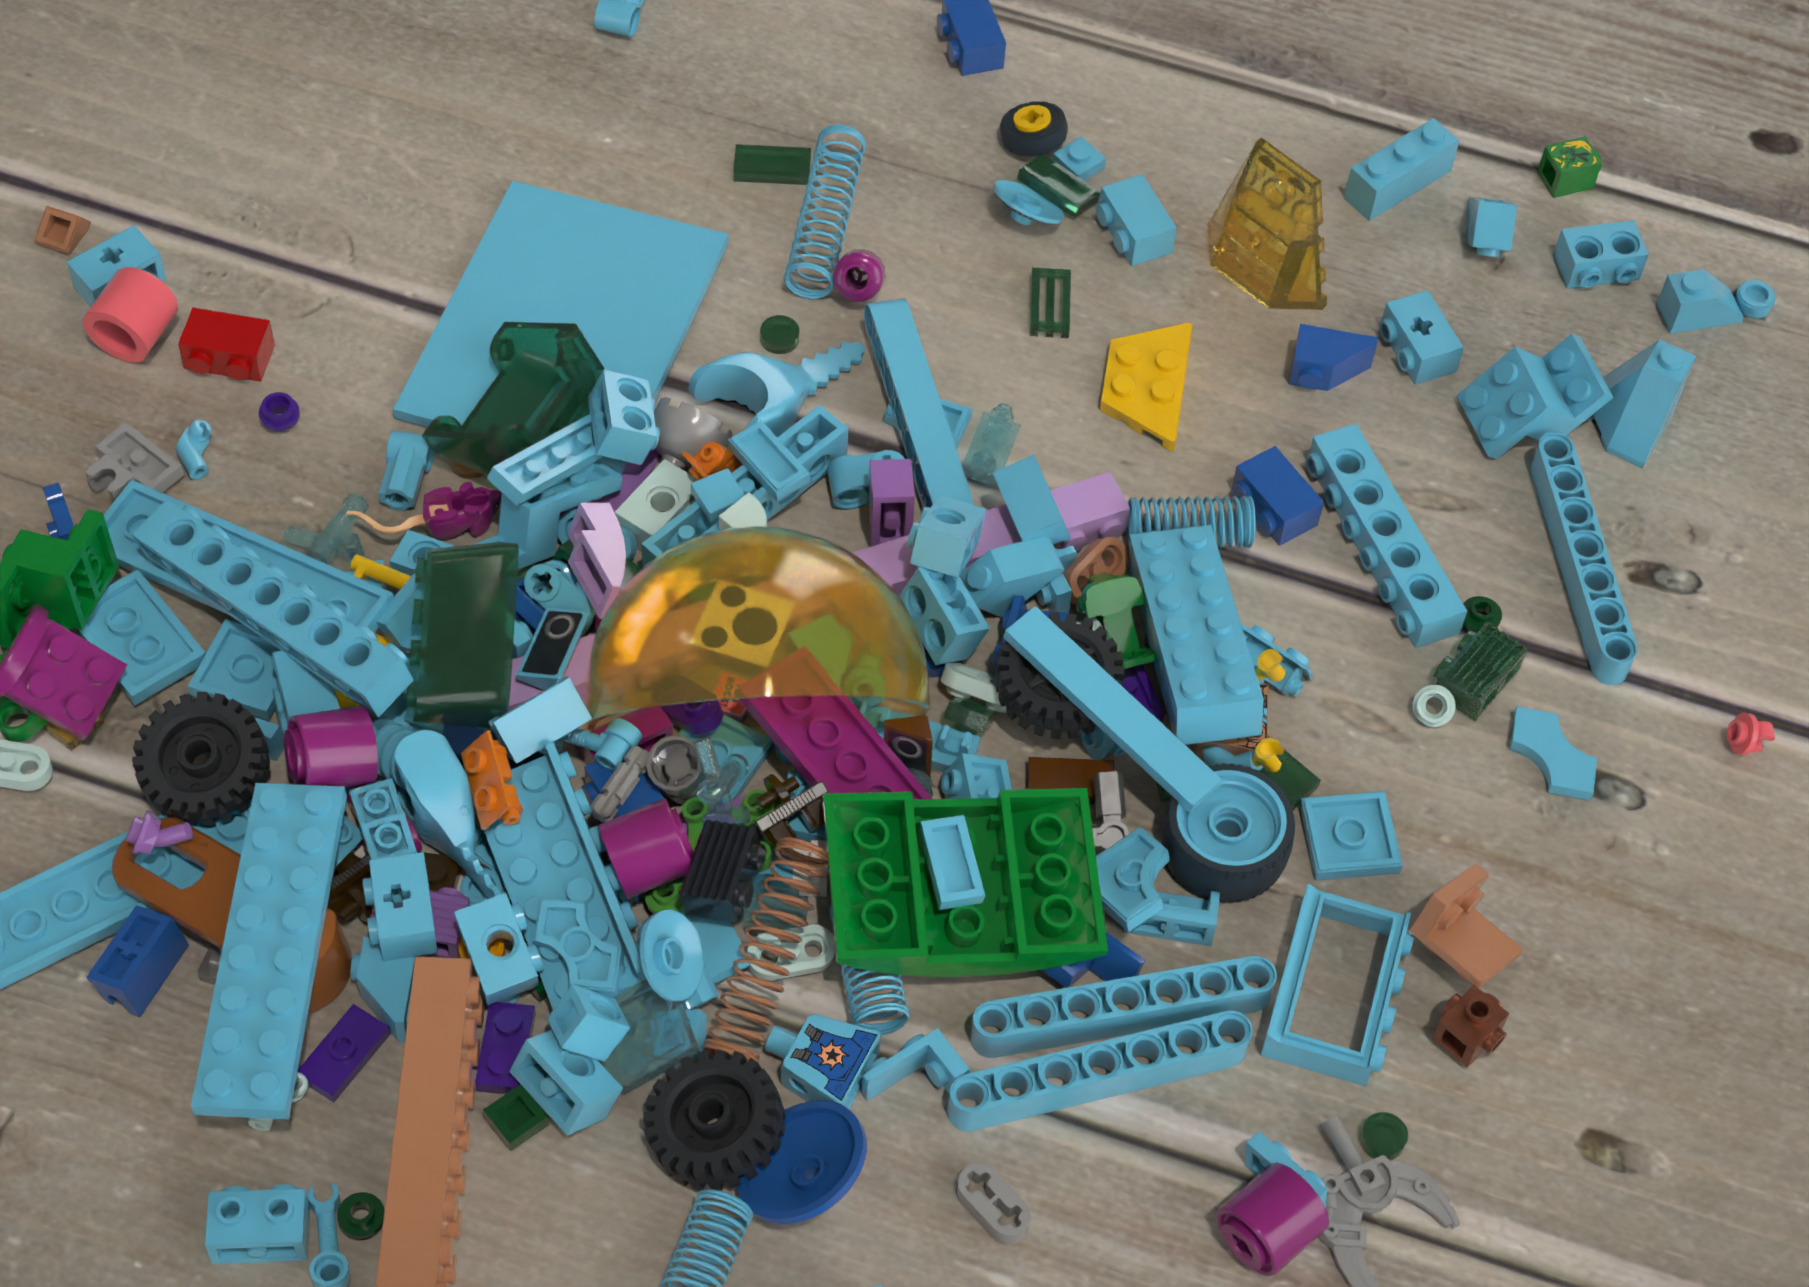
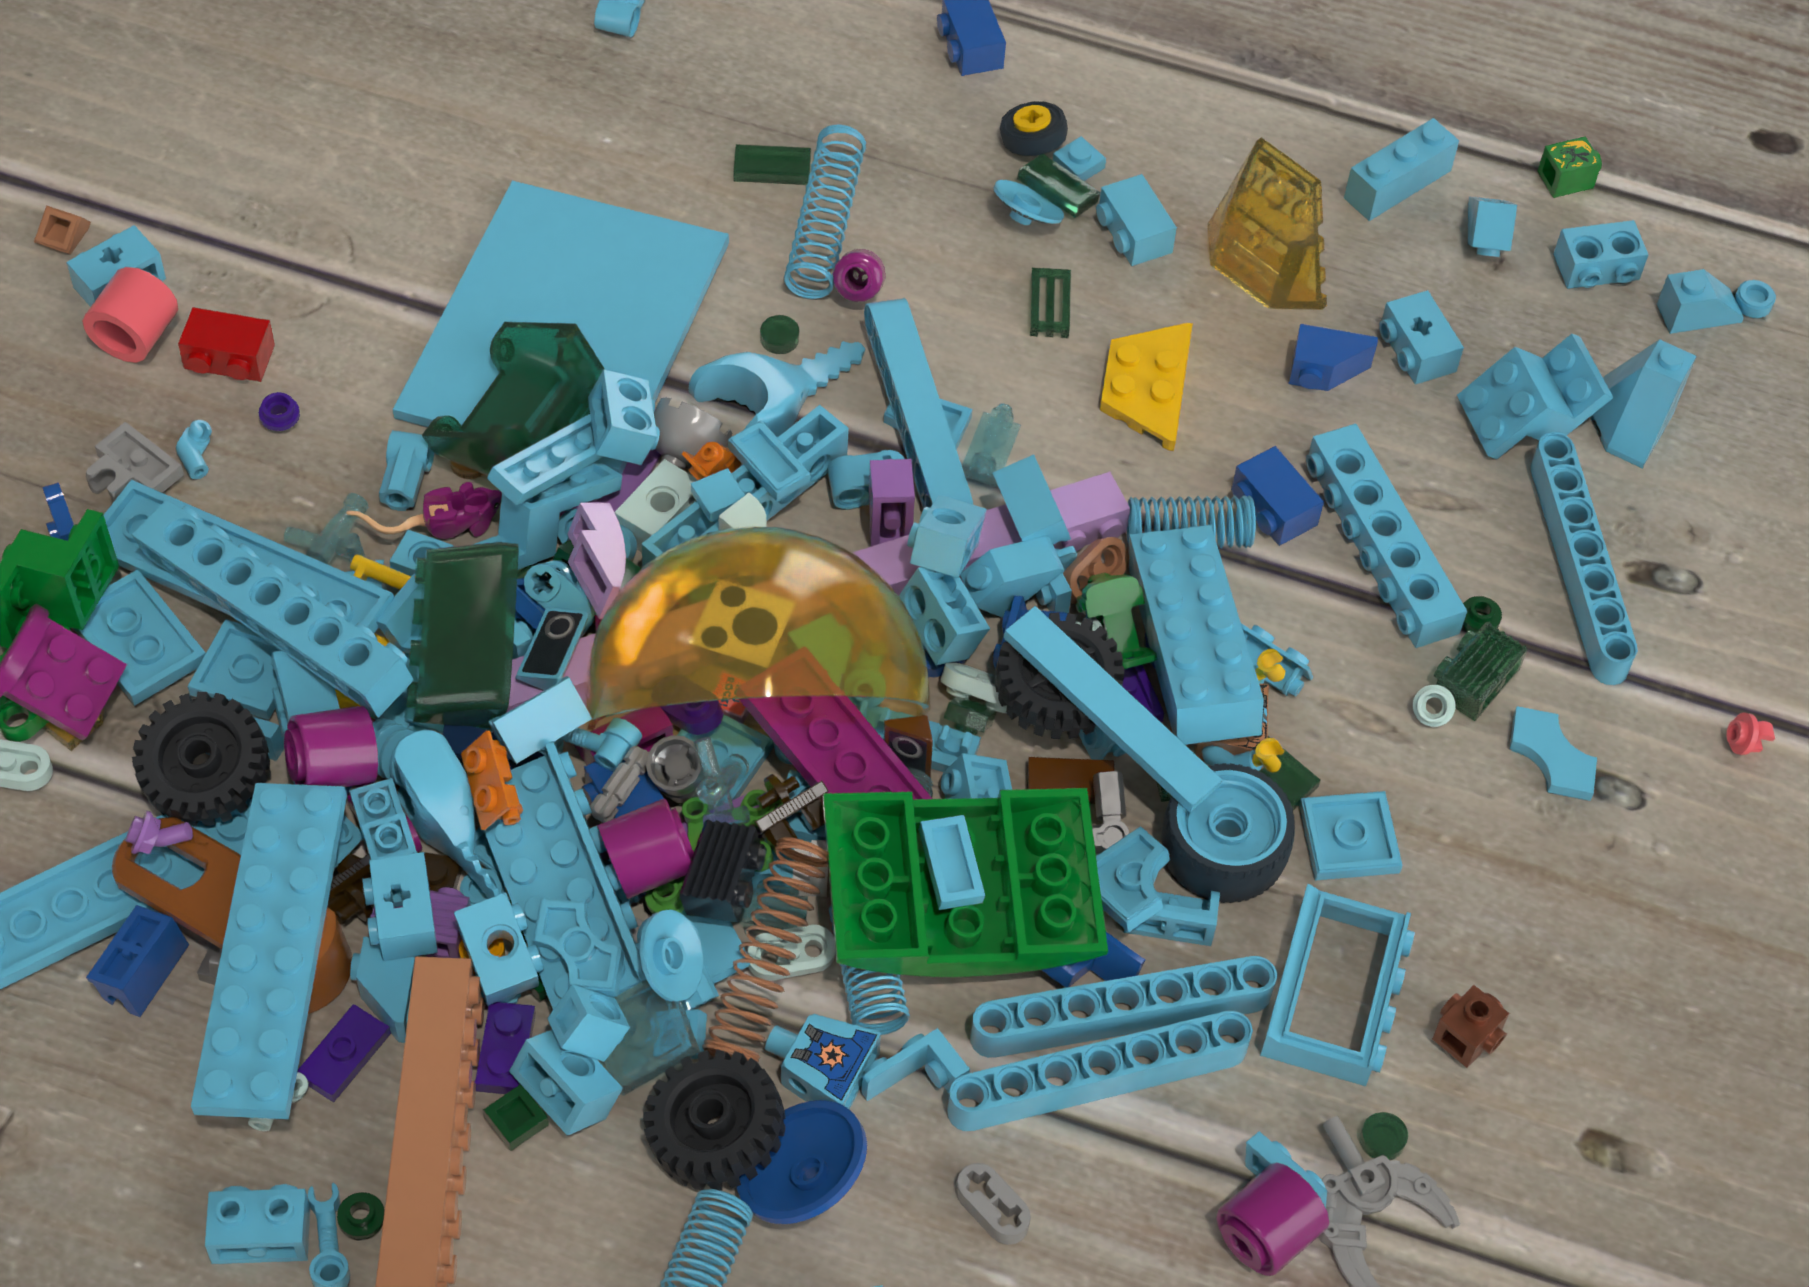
(1461, 933): nougat bracket -> none

